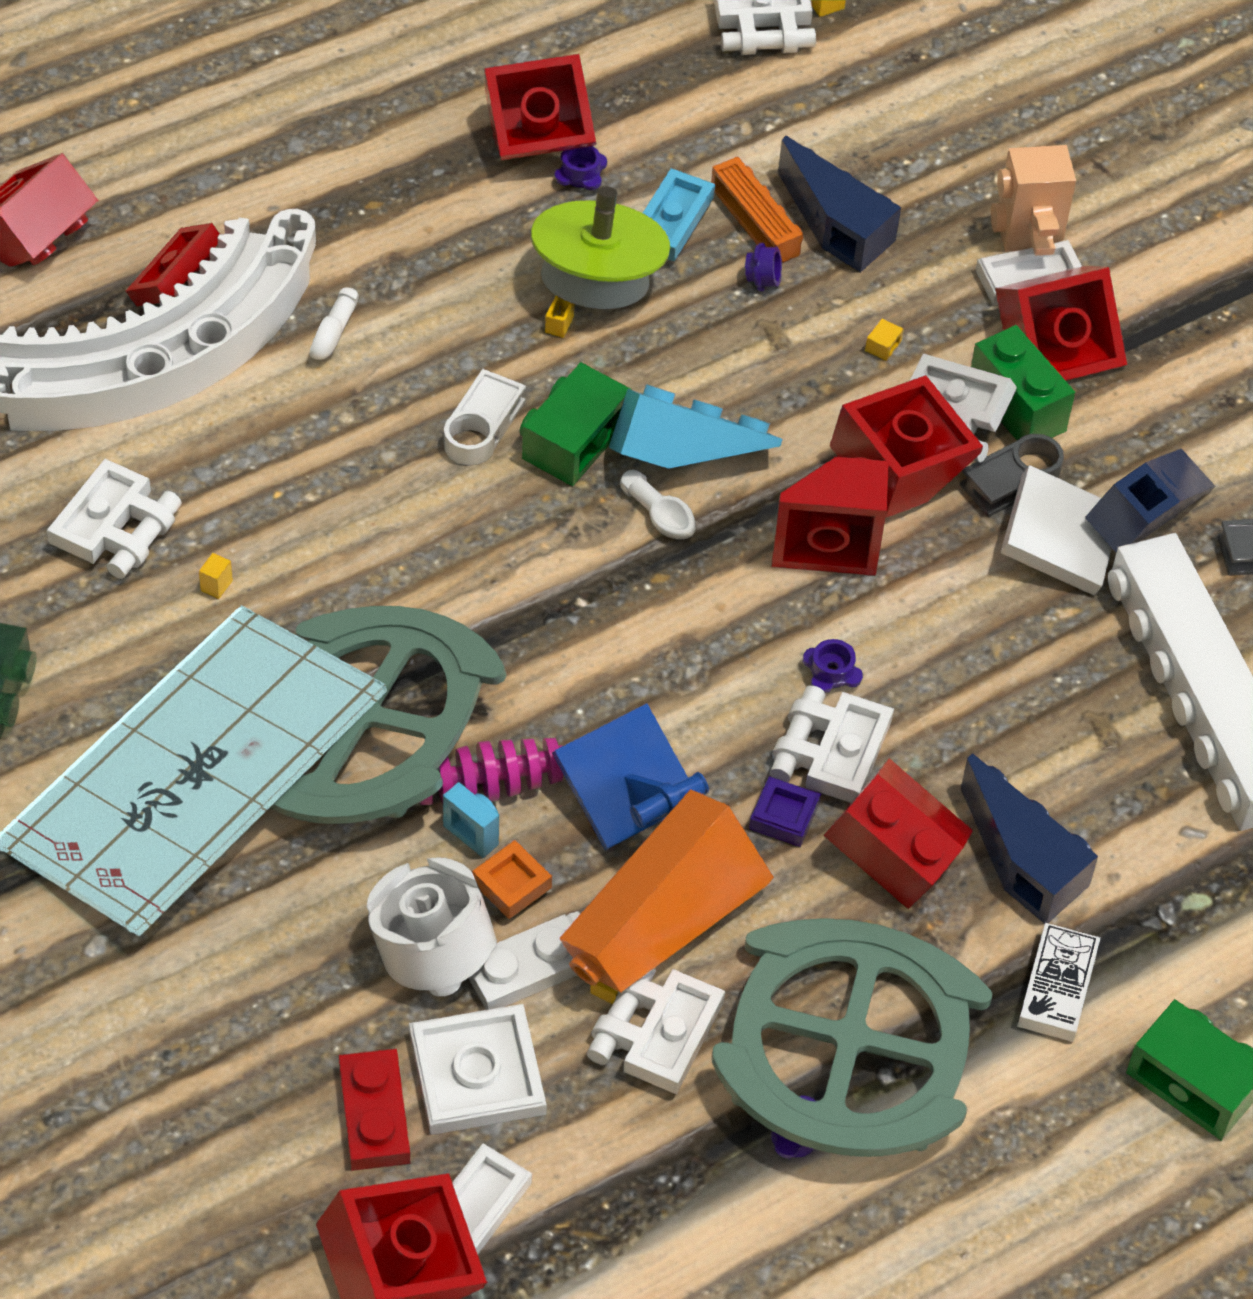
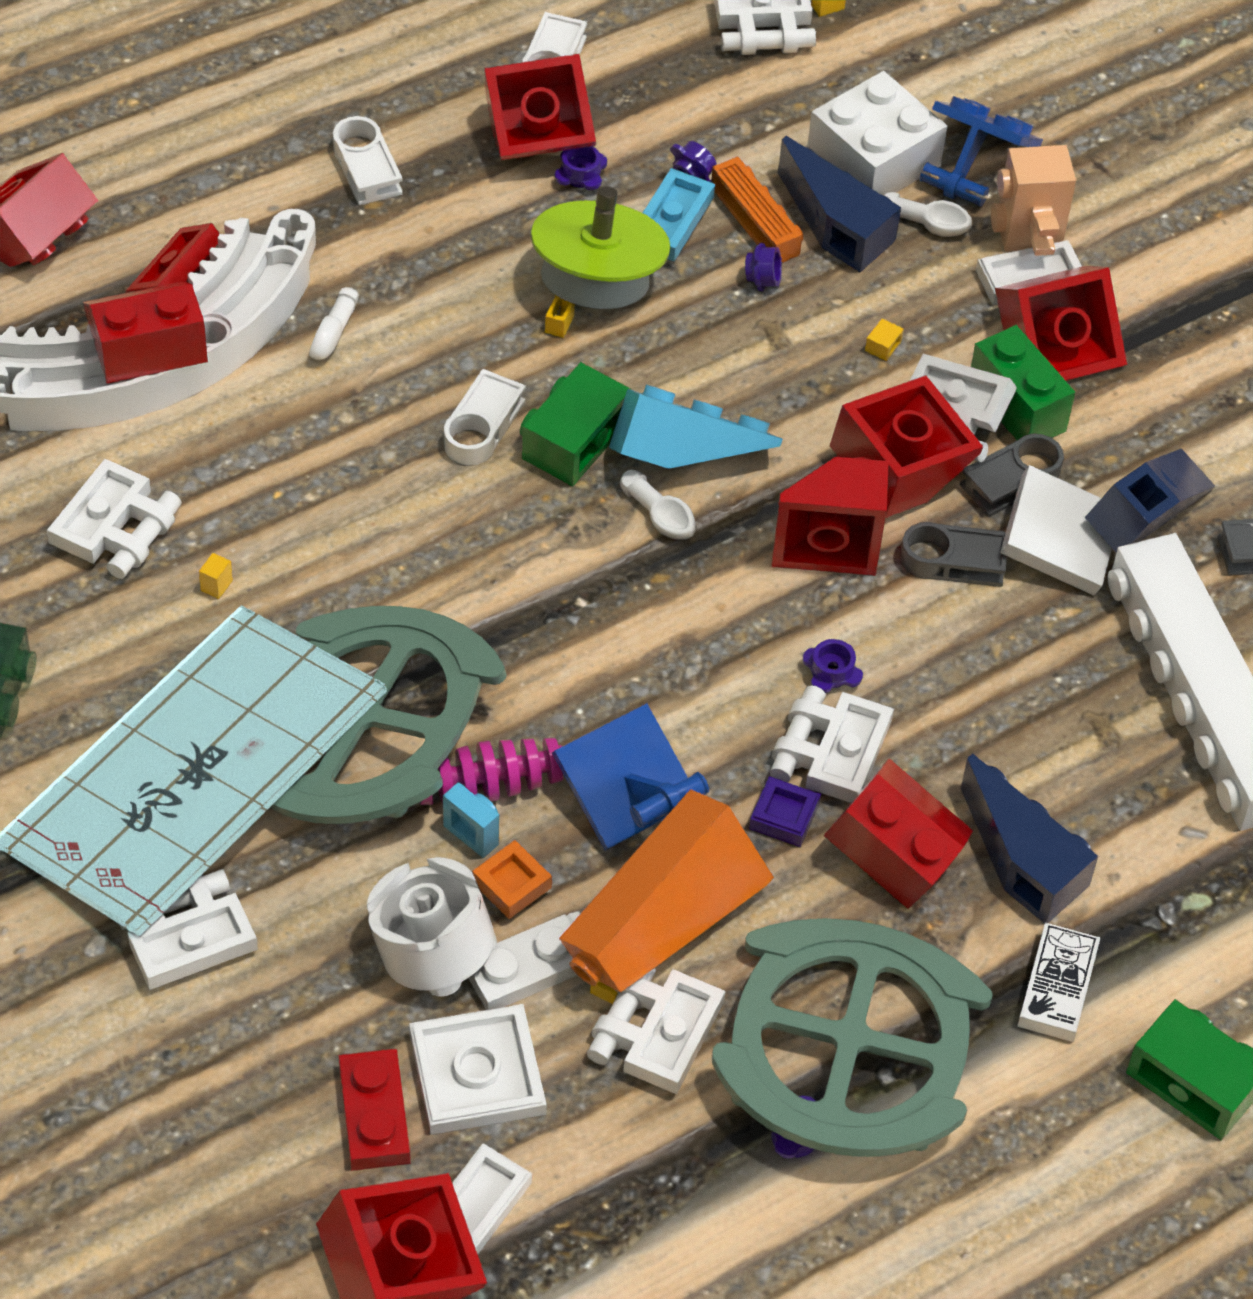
(147, 331): none -> red slope
(195, 938): none -> white plate
(367, 168): none -> white piece
(556, 37): none -> white piece
(693, 160): none -> dark purple plate
(878, 134): none -> white brick
(938, 217): none -> white piece
(969, 555): none -> dark grey piece
(975, 115): none -> blue plate

